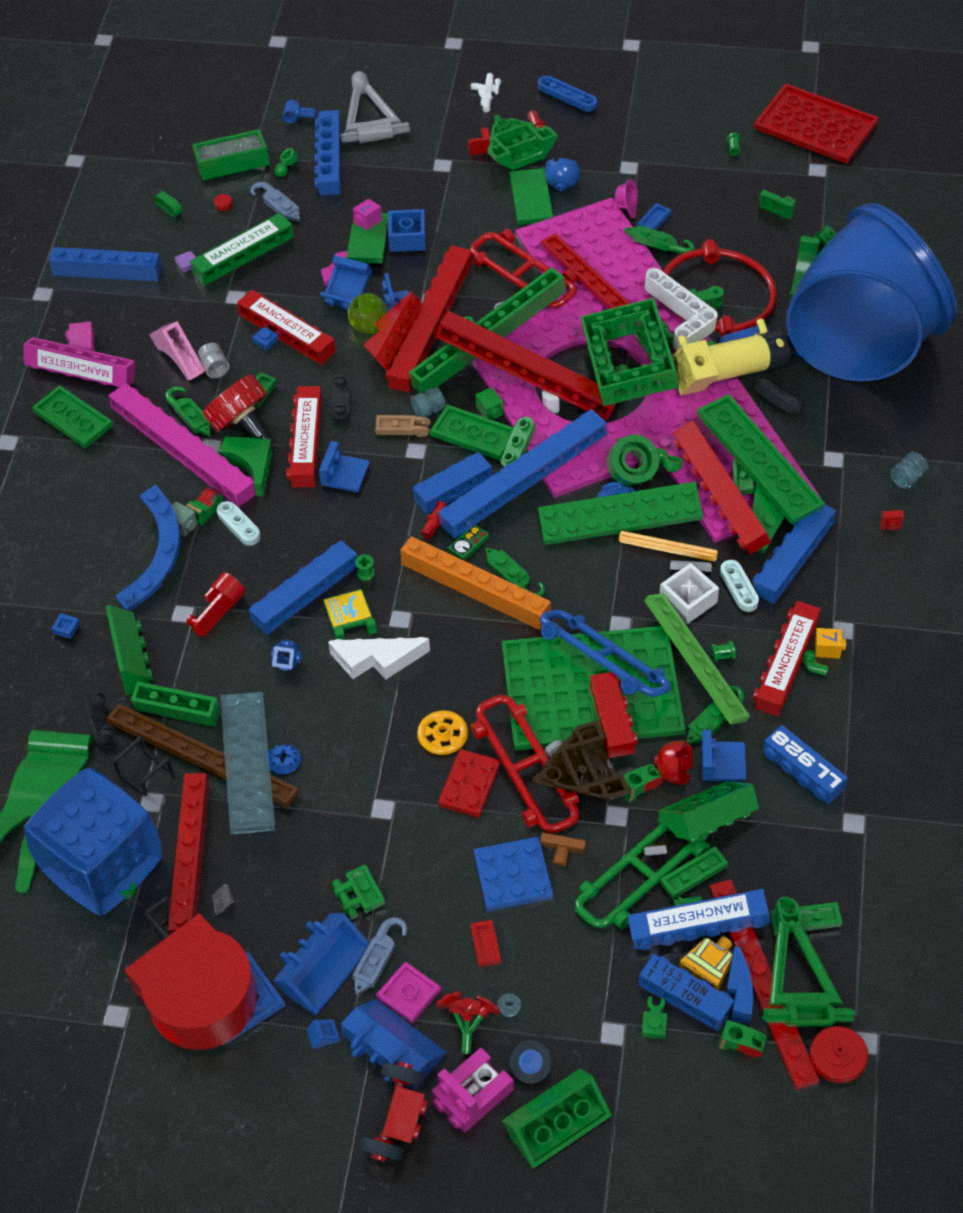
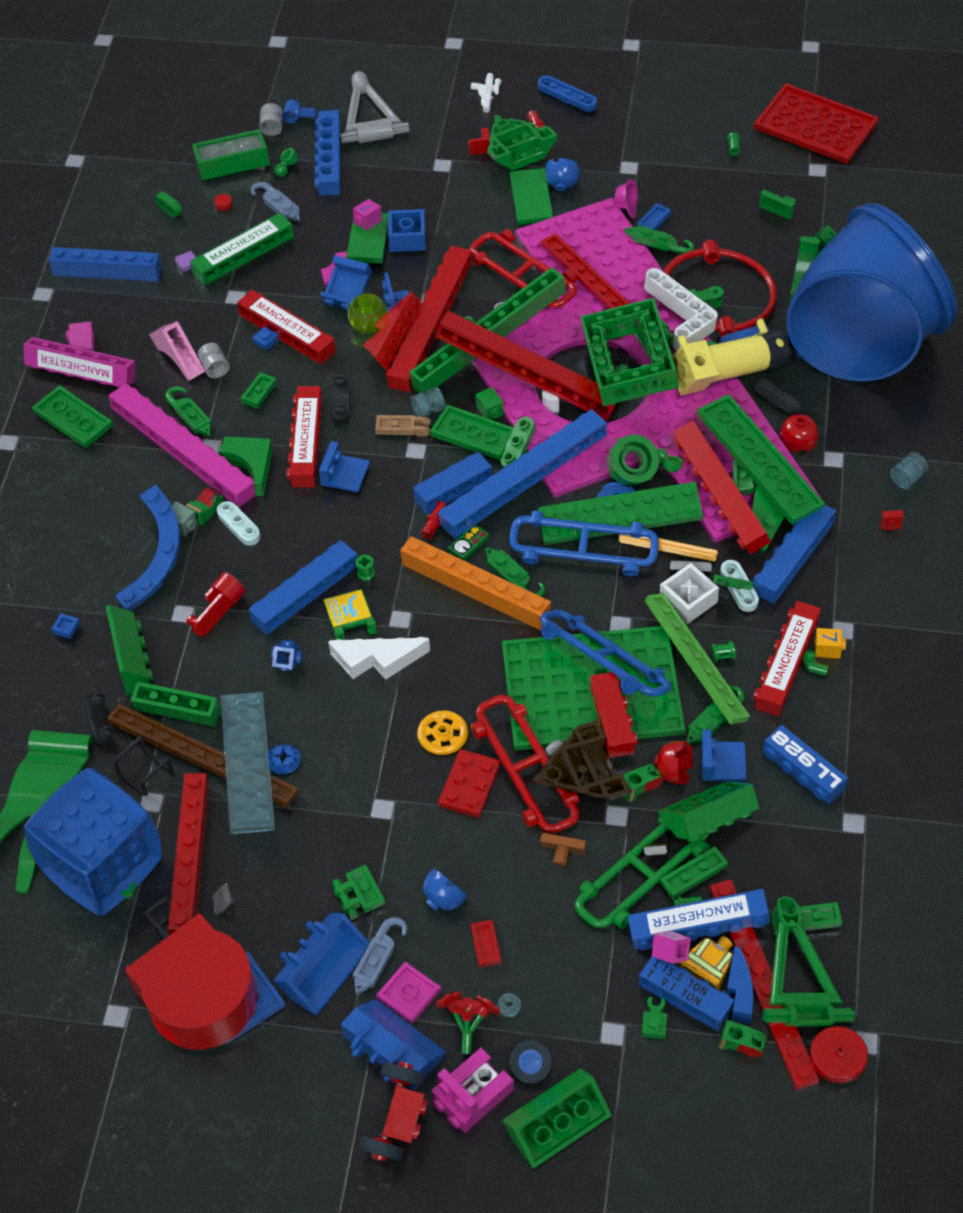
(237, 406): red wheel -> none
(270, 119): none -> light grey wheel
(322, 1033): blue slope -> none
(442, 892): none -> blue cylinder
(513, 874): blue plate -> none
(630, 565): none -> blue bar
(671, 947): none -> dark pink brick
(732, 582): none -> green tile
(799, 433): none -> red cylinder

